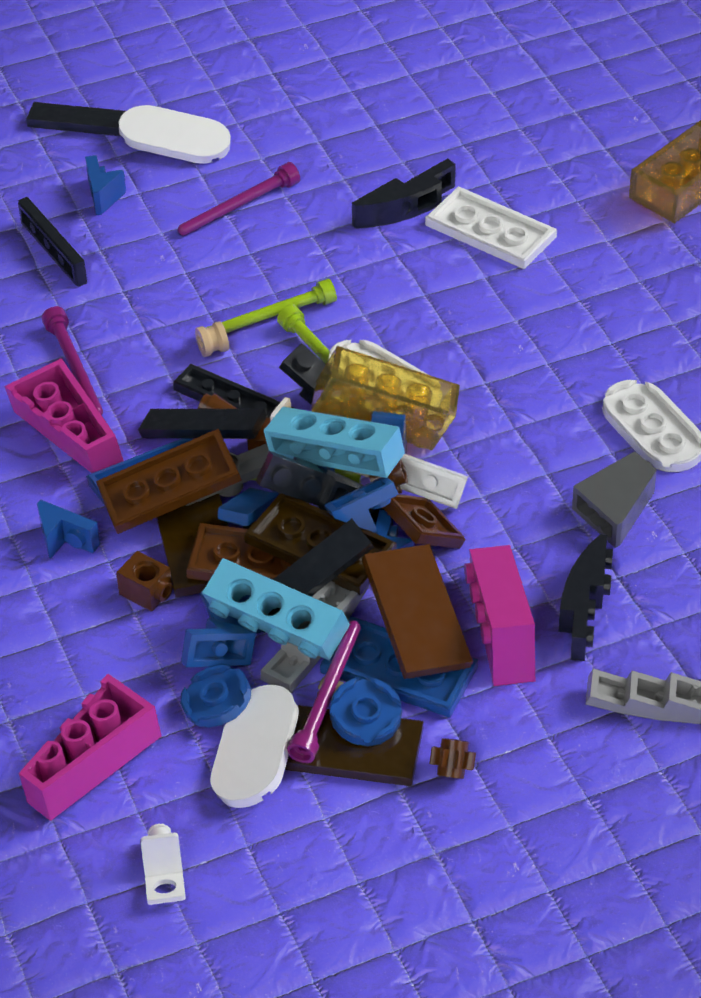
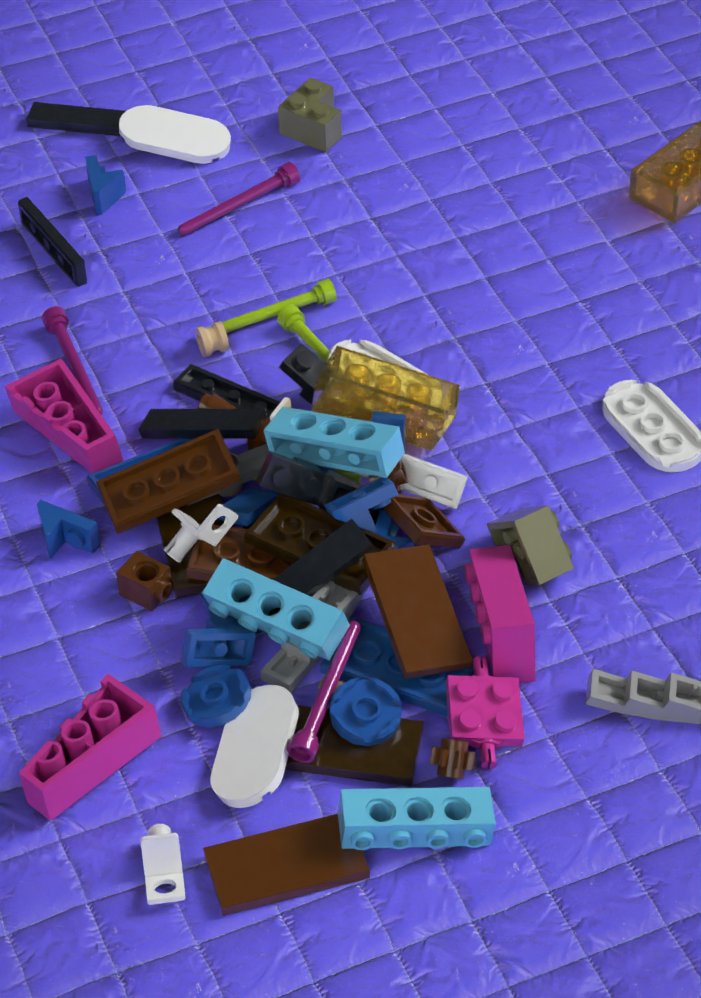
(192, 531): none -> white bracket
(282, 865): none -> reddish brown tile
(311, 116): none -> olive brick
(406, 200): black slope -> none
(416, 817): none -> medium azure brick
(485, 711): none -> dark pink plate
(491, 227): white tile -> none
(534, 543): none -> olive brick
(584, 593): black slope -> none
(615, 496): dark grey slope -> none

